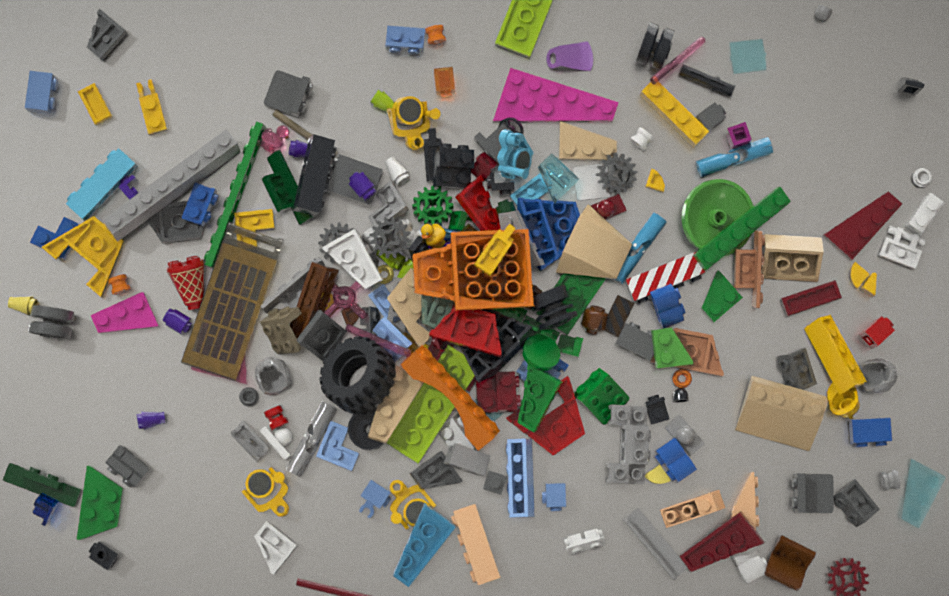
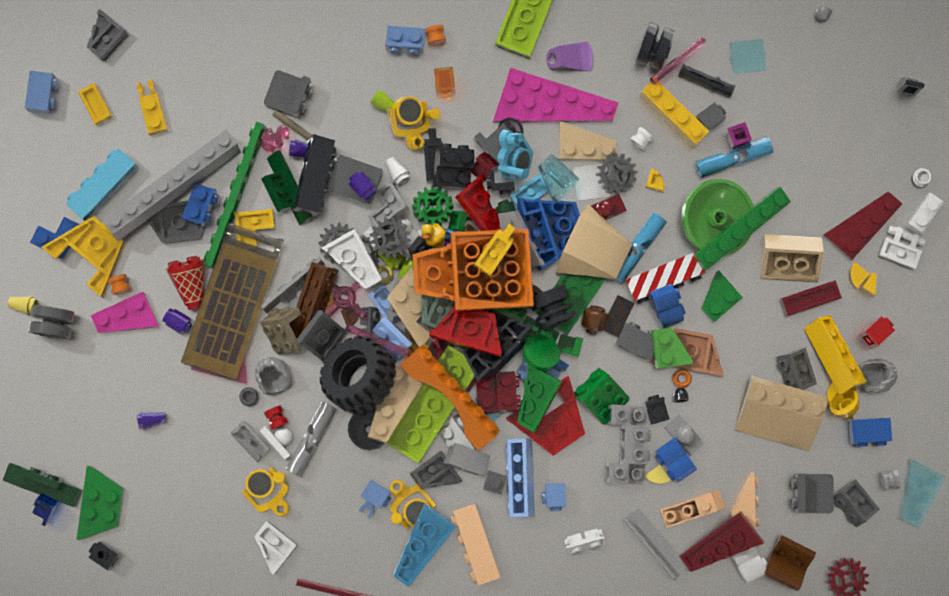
(127, 182): dark purple bracket -> none
(127, 466): dark grey brick -> none
(332, 449): light blue plate -> none
(748, 268): nougat bracket -> none

